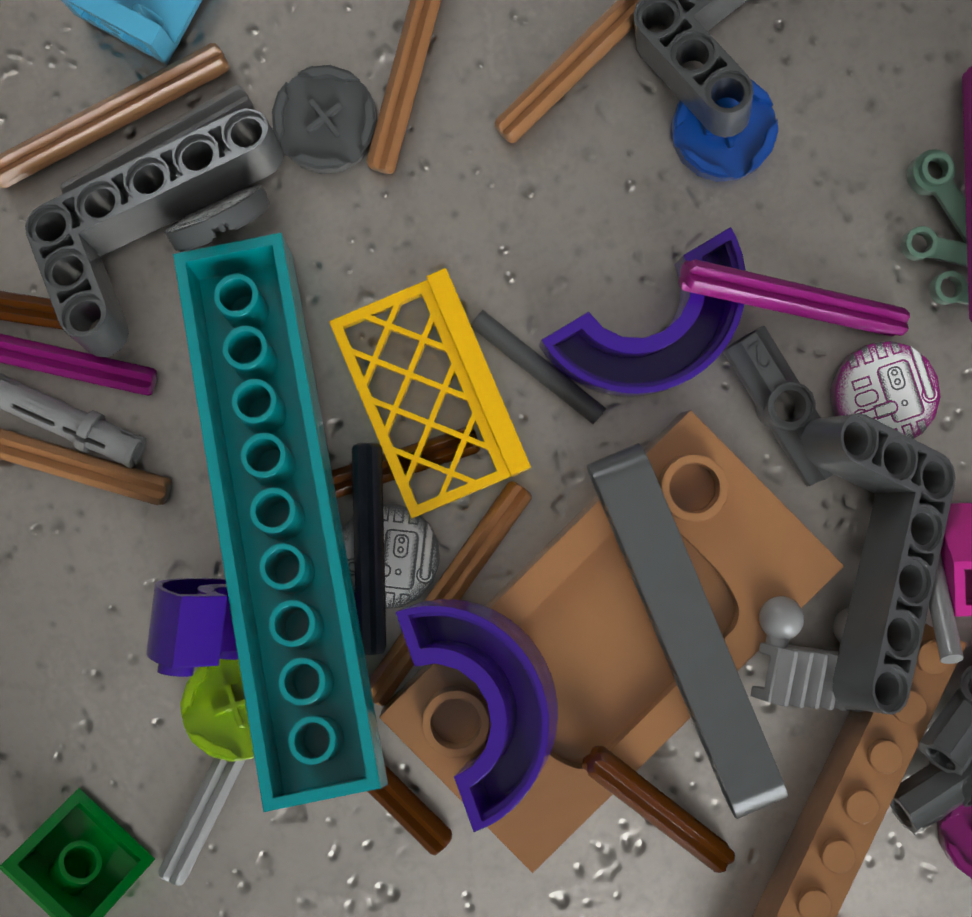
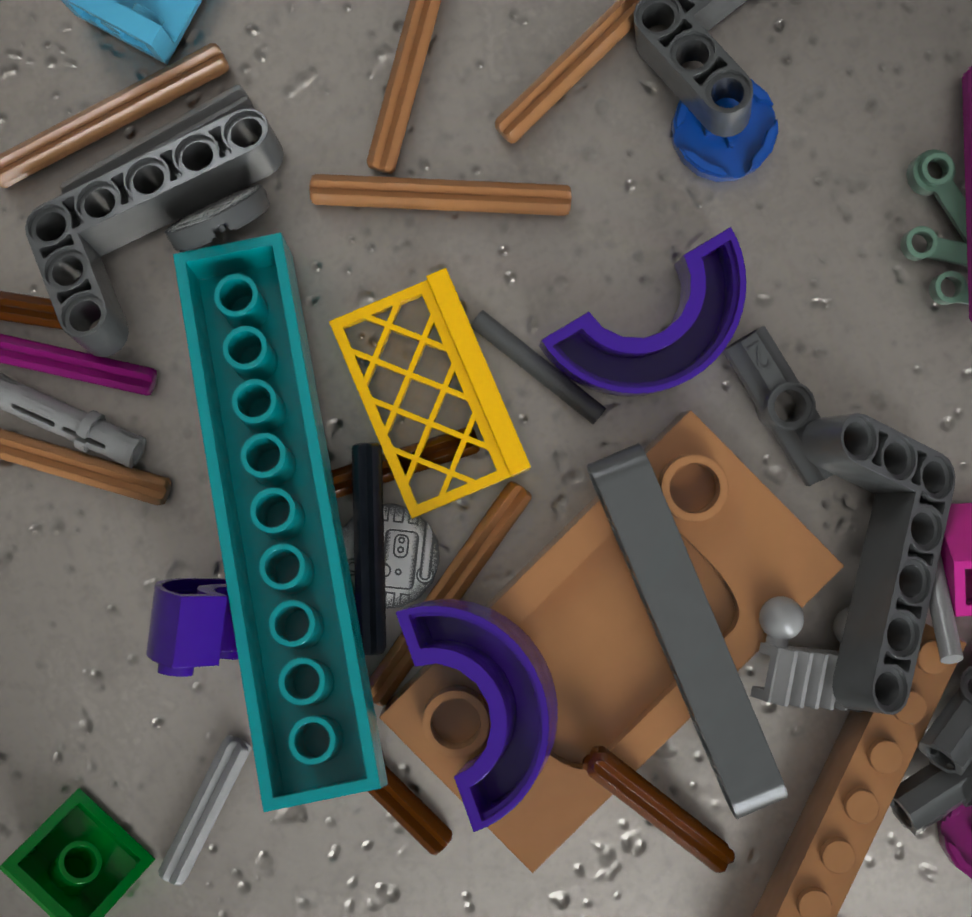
(217, 712): lime tile -> none
(324, 119): dark grey tile -> none
(440, 194): none -> medium nougat axle
(792, 298): magenta axle -> none
(888, 385): tile -> none

